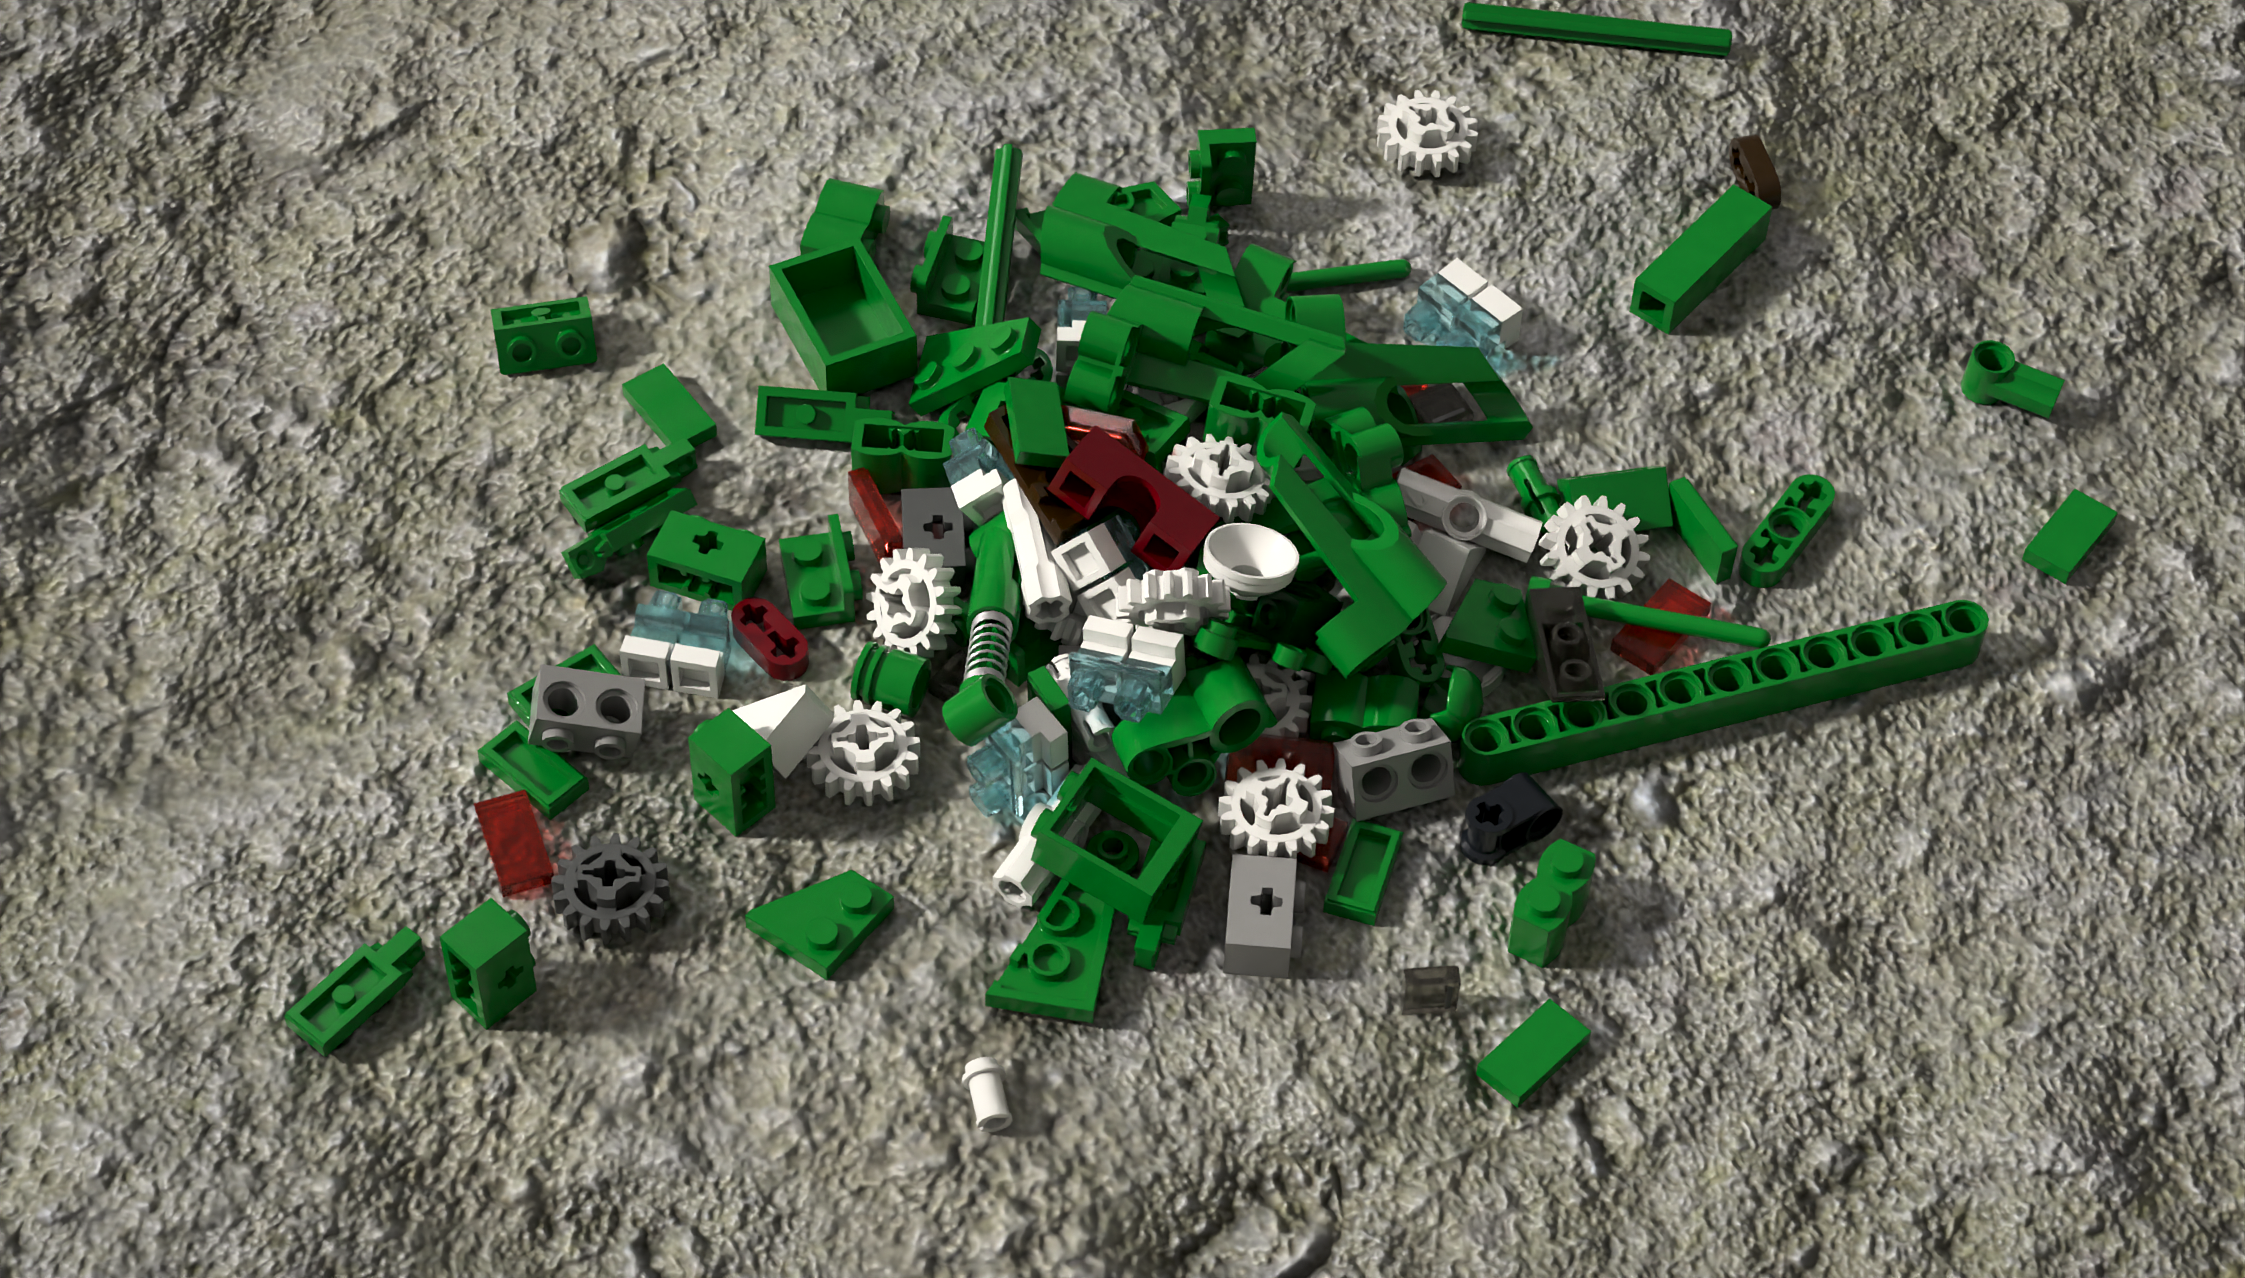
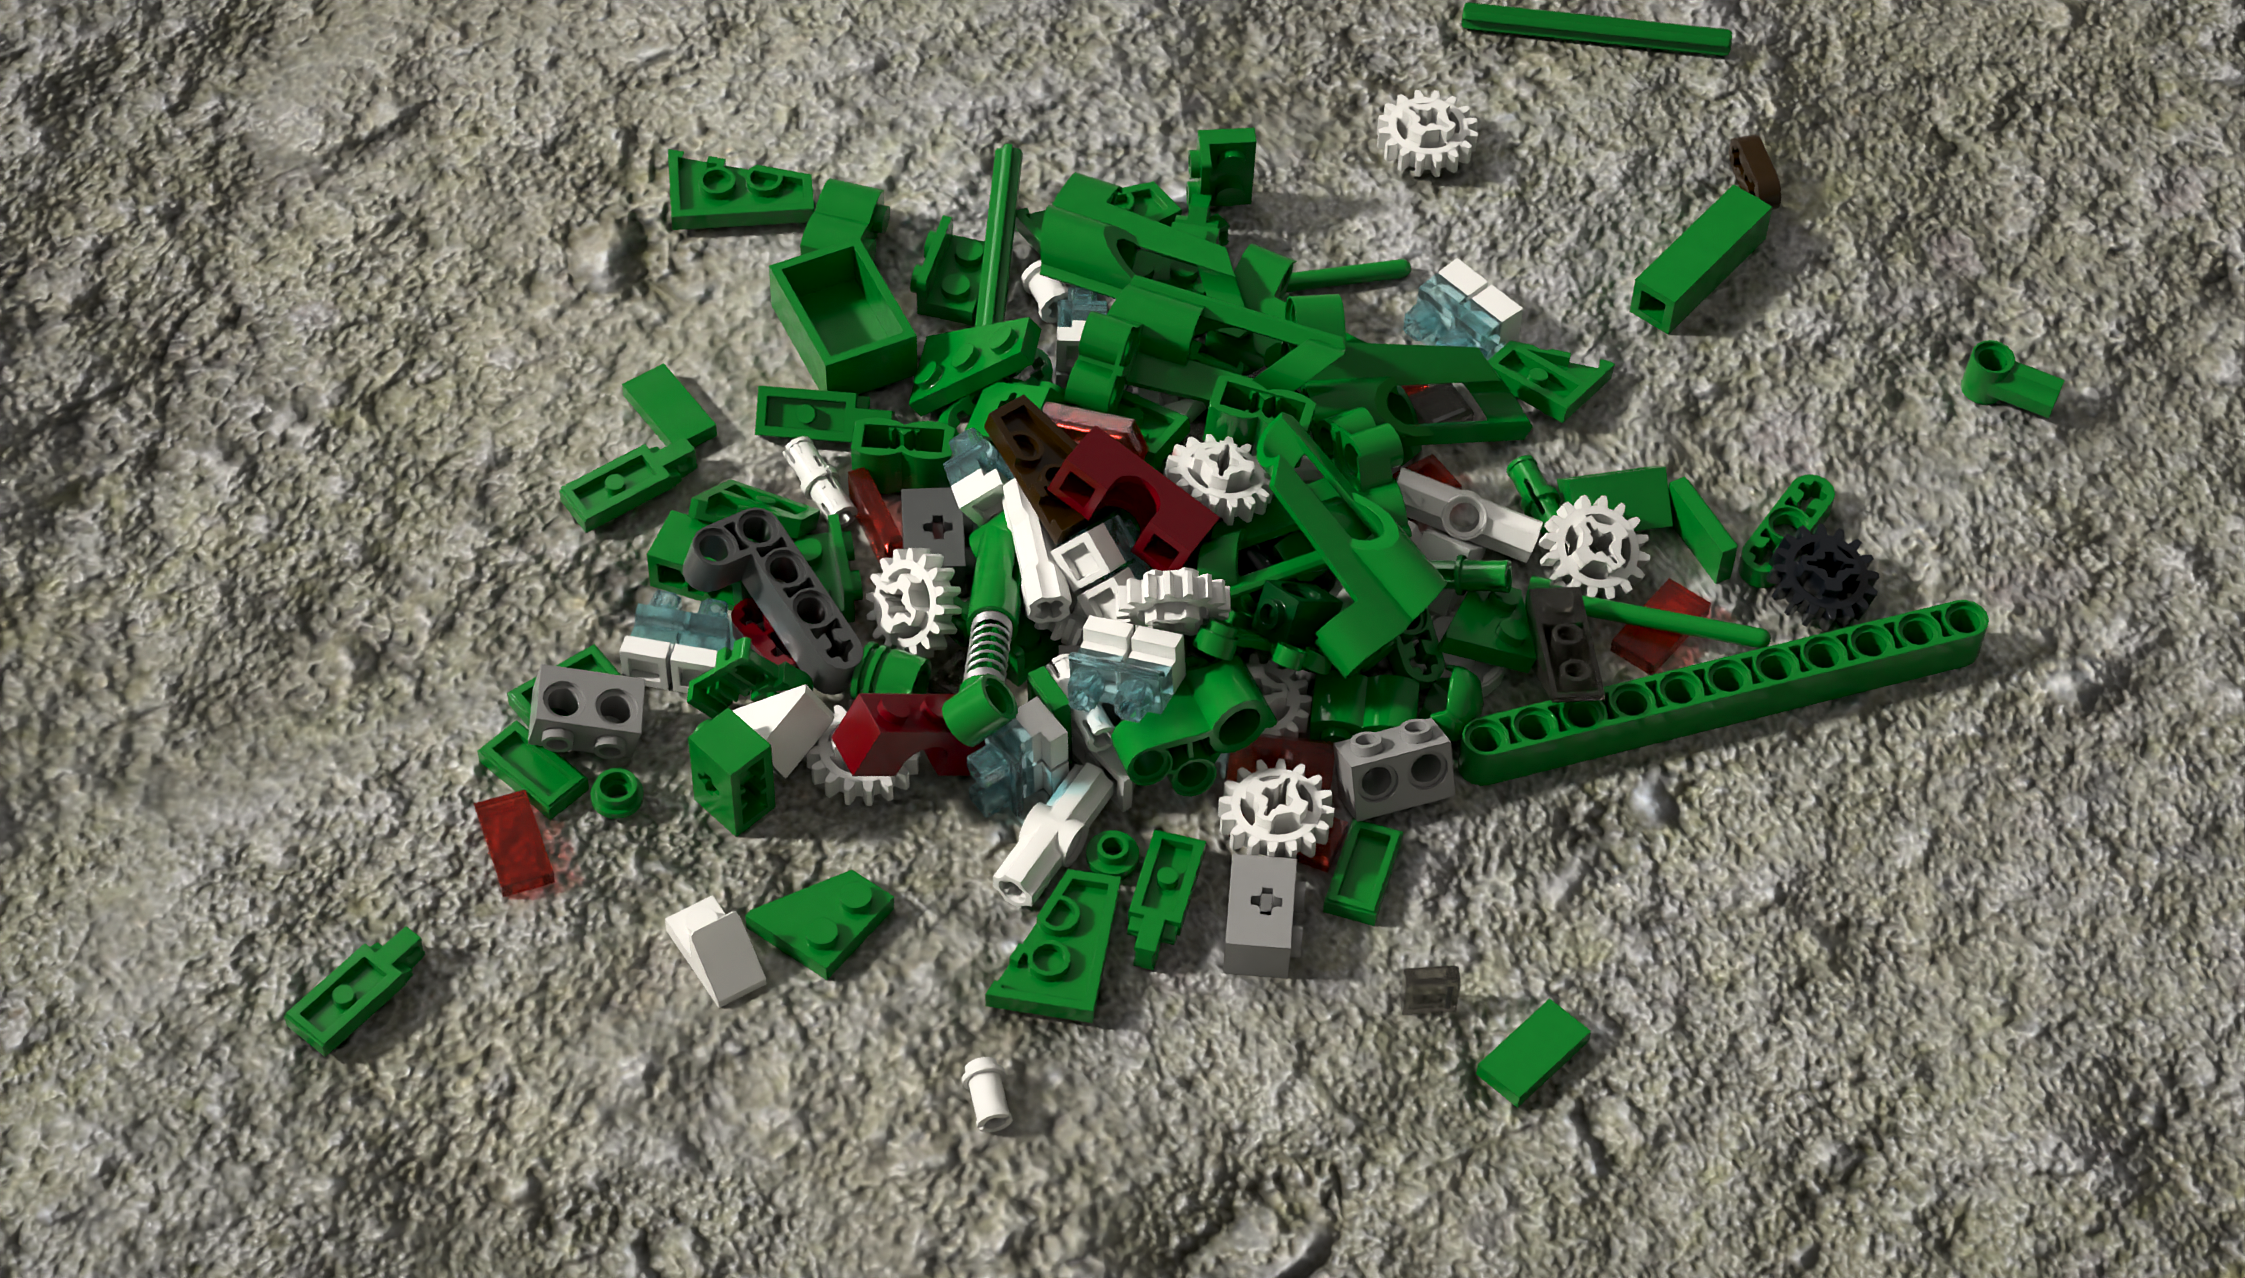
(489, 962): green brick -> none
(544, 335): green bracket -> none
(610, 888): dark grey gear -> none
(617, 782): none -> green plate
(625, 532): green hinge -> none
(717, 950): none -> white slope
(730, 196): none -> green wing
(735, 497): none -> green wing
(739, 673): none -> green piece
(819, 480): none -> white pin
(823, 649): none -> dark grey beam
(891, 727): none -> dark red arch
(1036, 422): green tile -> none
(1045, 291): none -> white bush
(1131, 804): green window -> none
(1250, 559): white piece -> none
(1475, 574): none -> green axle
(1508, 819): black piece -> none
(1548, 378): none -> green wing
(1551, 902): green brick -> none
(1822, 577): none -> black gear
(2069, 536): green tile -> none

